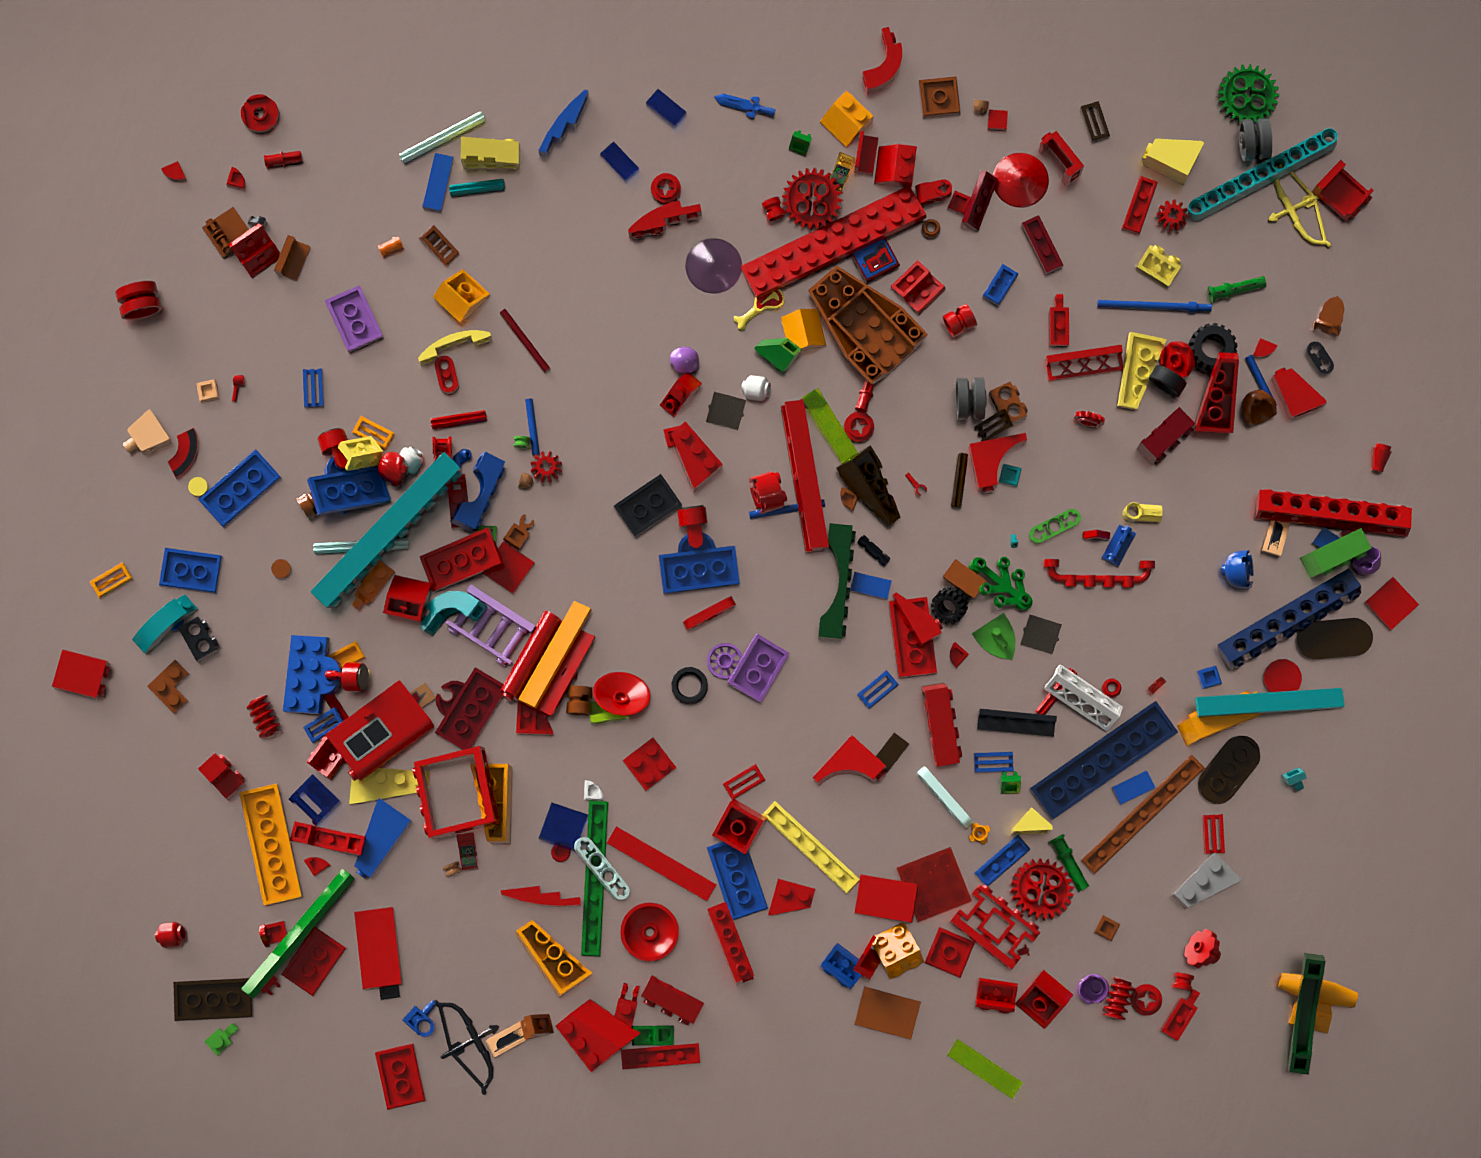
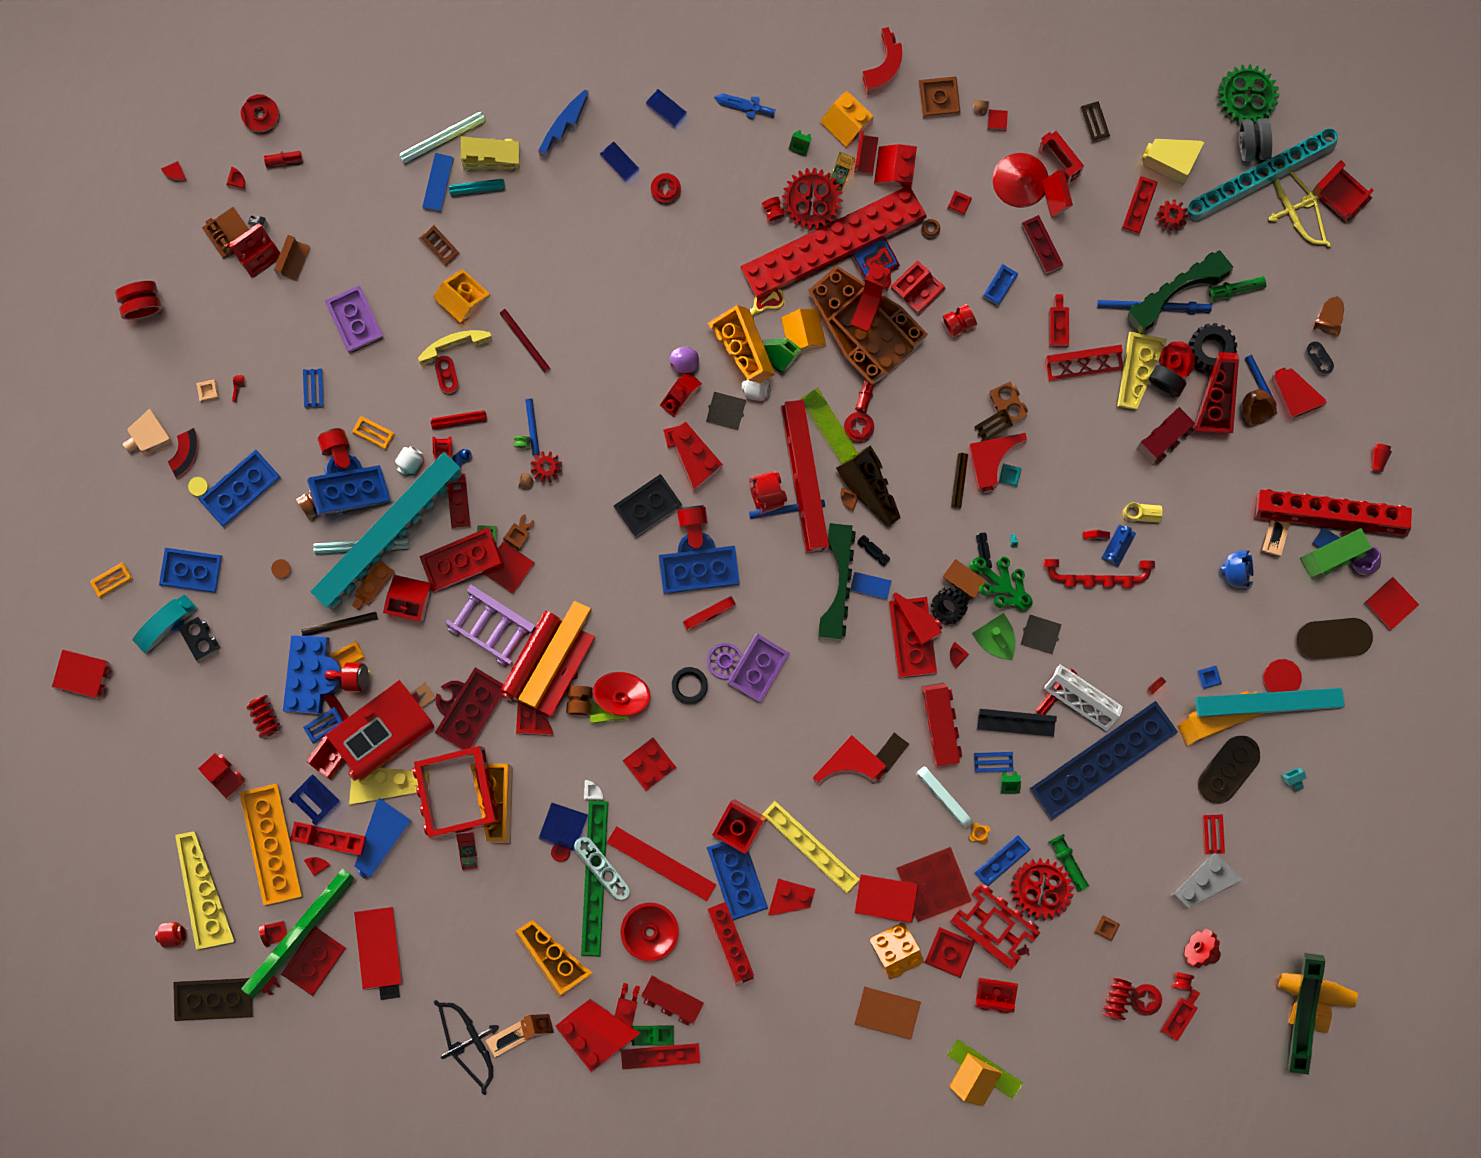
(164, 686): dark orange plate -> none
(205, 908): none -> light yellow wing
(220, 1040): bright green plate -> none
(340, 623): none -> dark brown bar
(361, 453): light yellow bracket -> none
(390, 246): orange pin -> none
(392, 468): red hair -> none
(400, 1076): red tile -> none
(417, 1017): blue piece -> none
(450, 603): teal arch -> none
(452, 869): medium nougat bush -> none
(488, 470): blue arch -> none
(533, 896): red slope -> none
(655, 220): red slope -> none
(713, 265): clear purple hat -> none
(743, 342): none -> light orange wedge
(748, 788): red tile -> none
(841, 965): blue bracket -> none
(868, 961): red panel -> none
(875, 289): none -> red arch
(891, 688): blue tile -> none
(915, 484): red hand -> none
(931, 191): red piece -> none
(970, 398): dark grey wheel -> none
(975, 1080): none -> light orange slope
(979, 200): dark red plate -> none
(983, 548): none -> black axle
(1032, 823): light yellow slope -> none
(1040, 528): bright green beam -> none
(1044, 999): red slope -> none
(1057, 193): none -> red tile
(1089, 419): red gear -> none
(1093, 989): medium lavender hair -> none
(1115, 683): red plate -> none
(1133, 787): blue tile -> none
(1142, 814): dark orange tile -> none
(1159, 264): light yellow bracket -> none
(1210, 271): none -> dark green arch
(1264, 348): red tile -> none
(1343, 581): dark blue brick -> none

